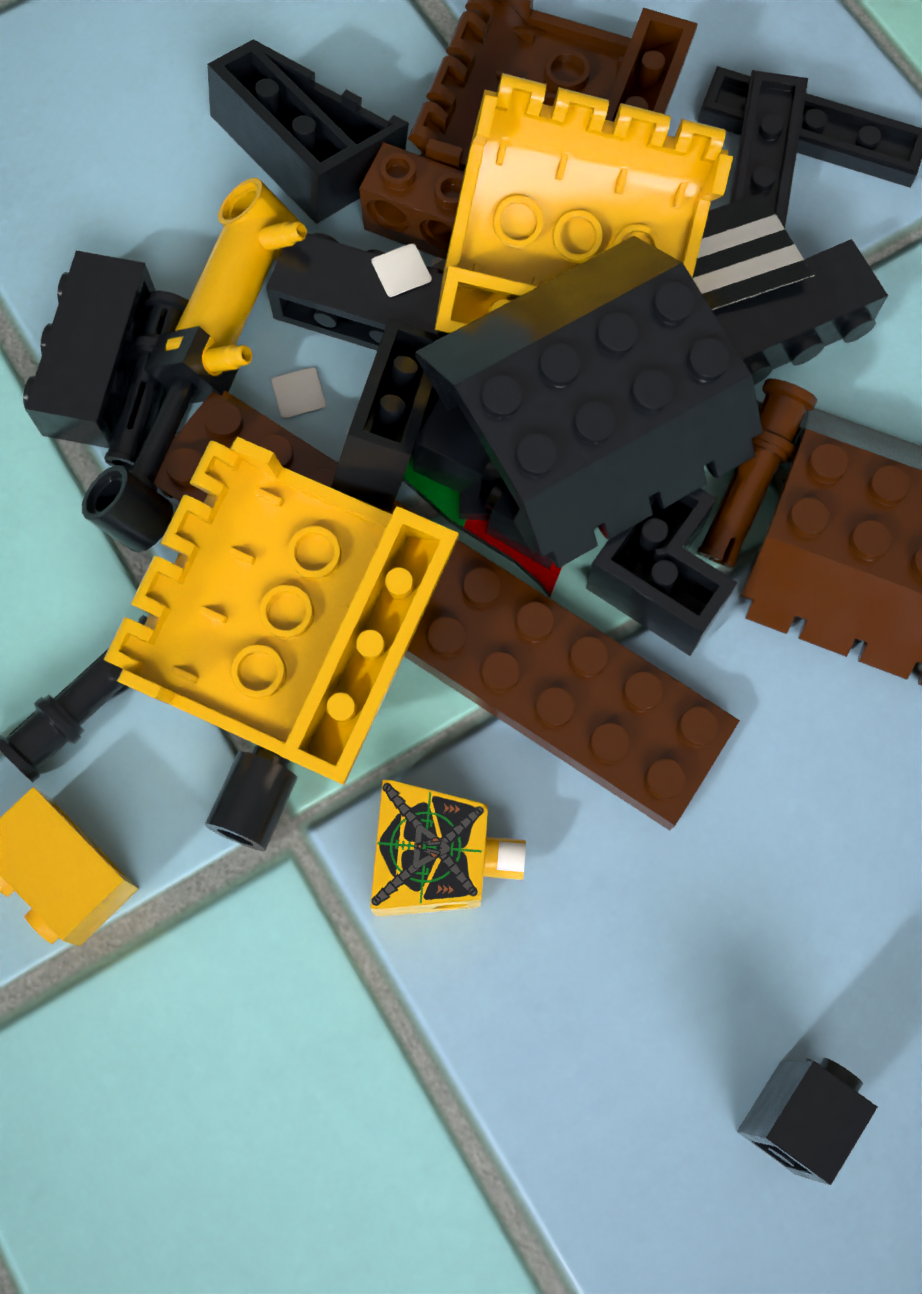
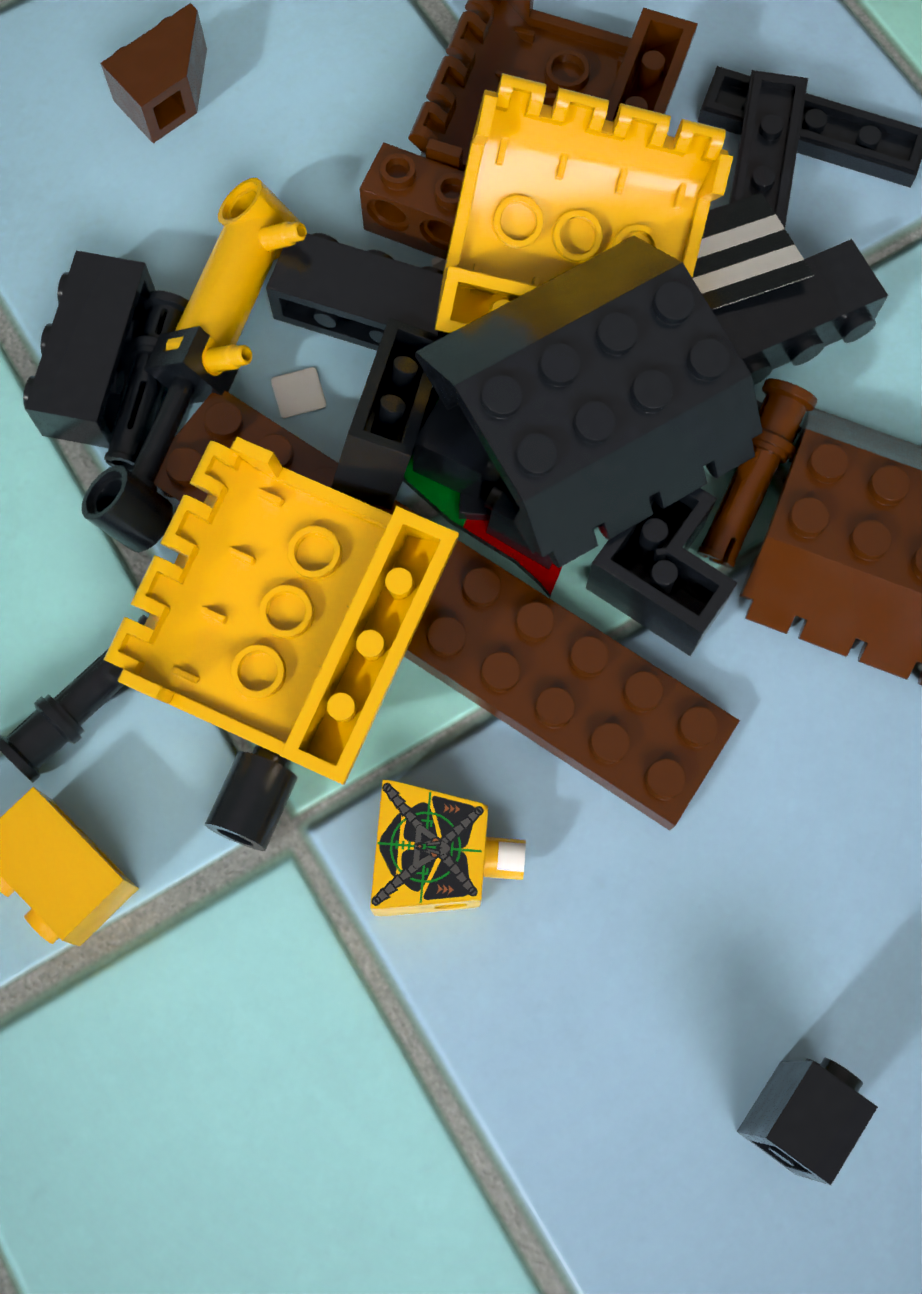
(160, 74): none -> reddish brown slope
(297, 129): black wedge -> none
(401, 270): white sticker -> none

